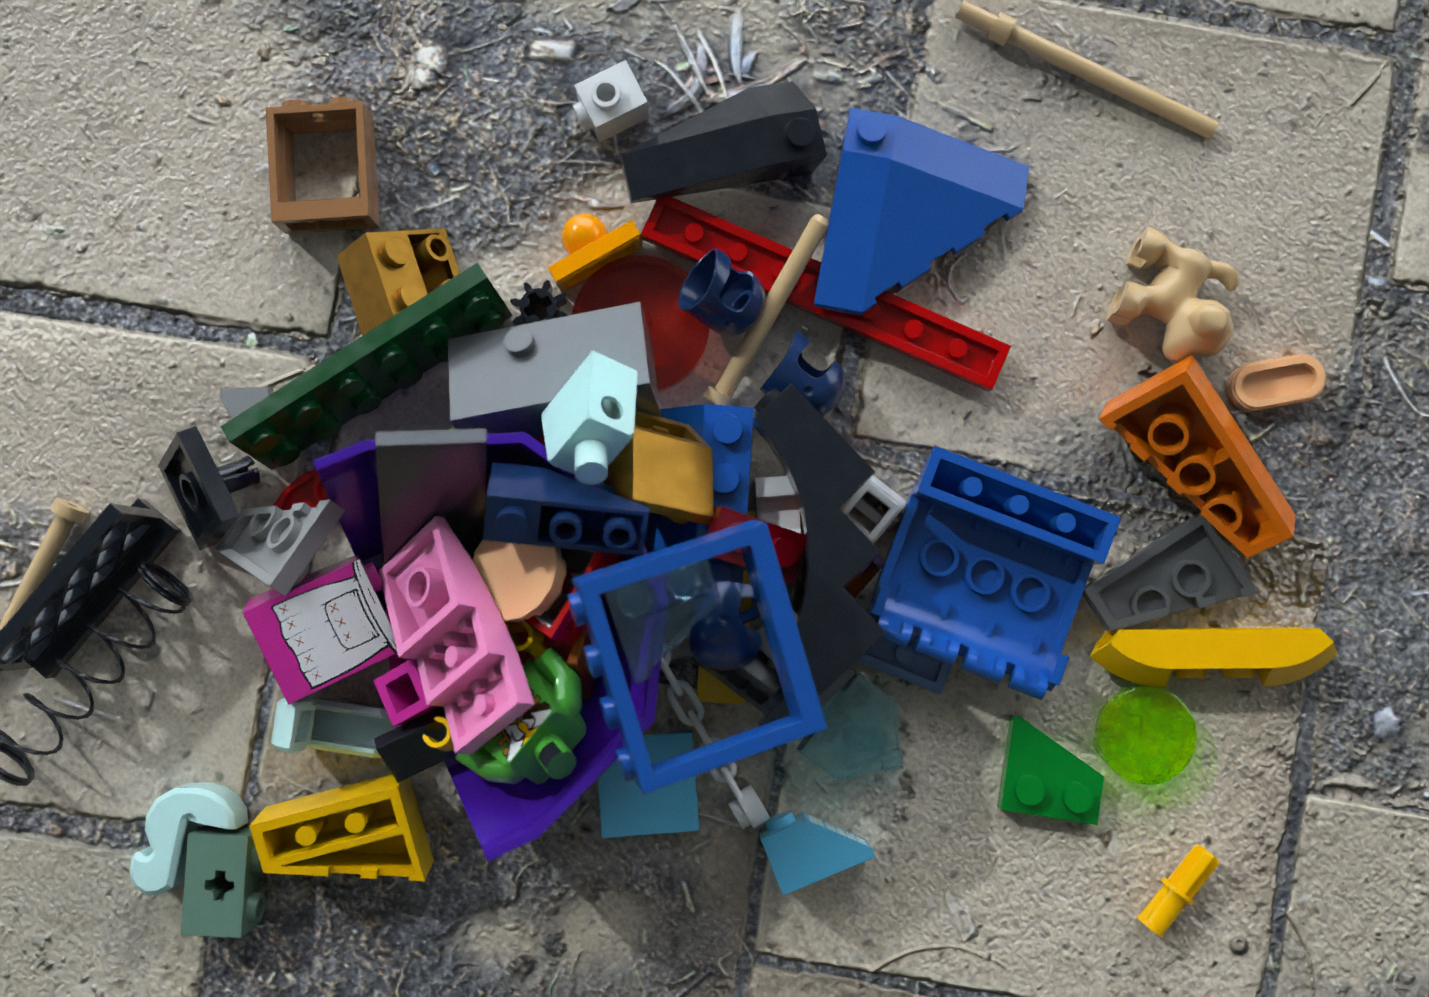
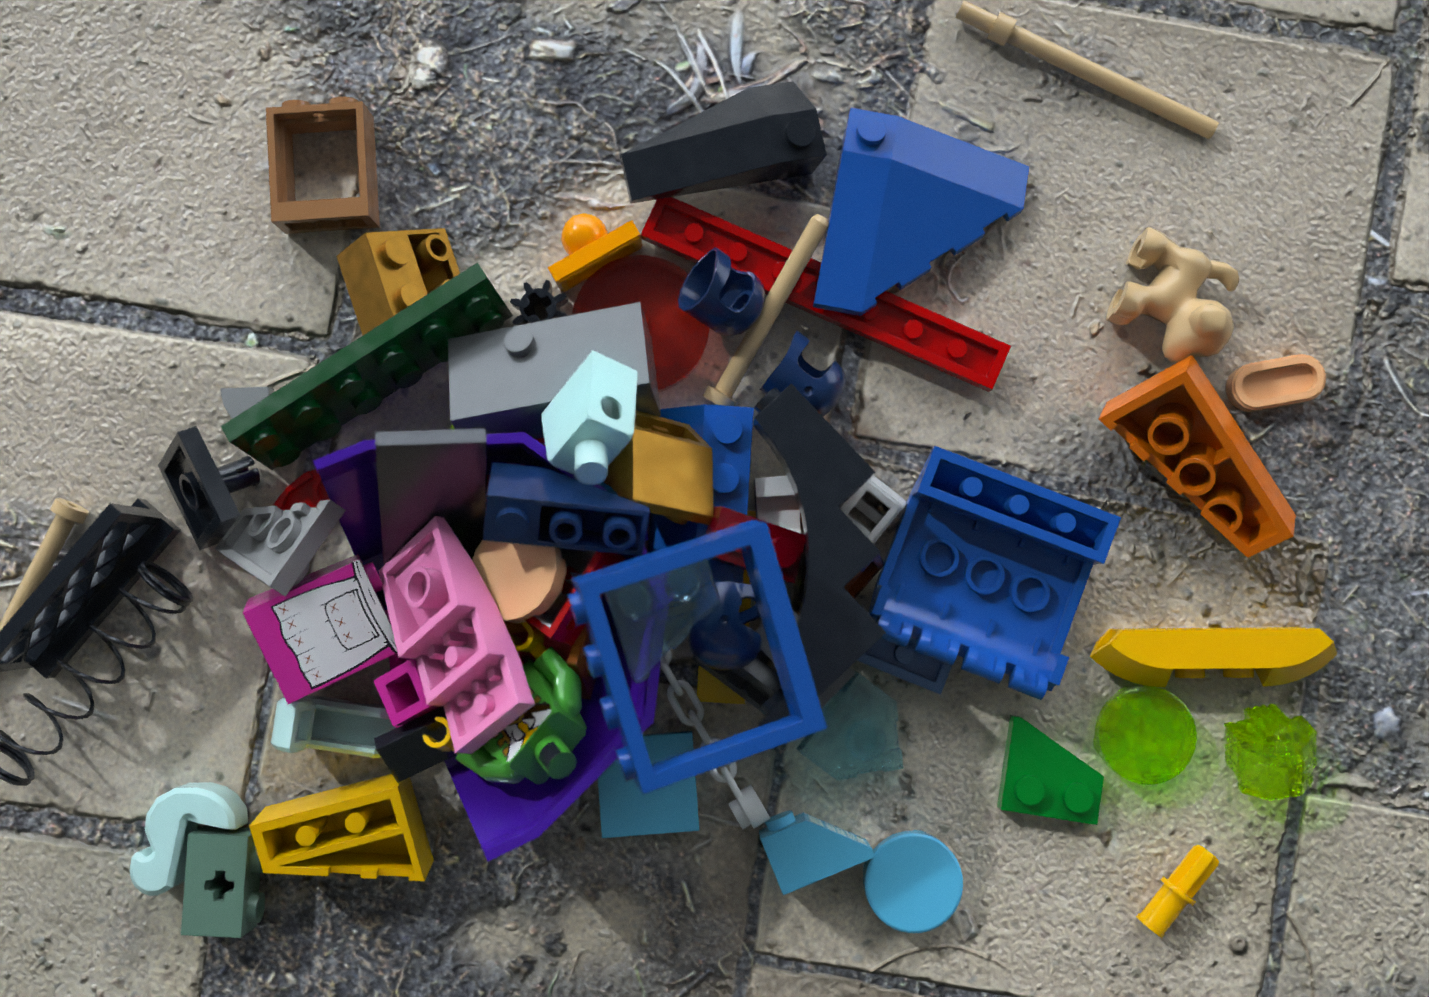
(610, 102): white brick -> none
(913, 881): none -> medium azure tile
(1169, 576): dark grey wing -> none
(1271, 753): none -> clear neon green hair

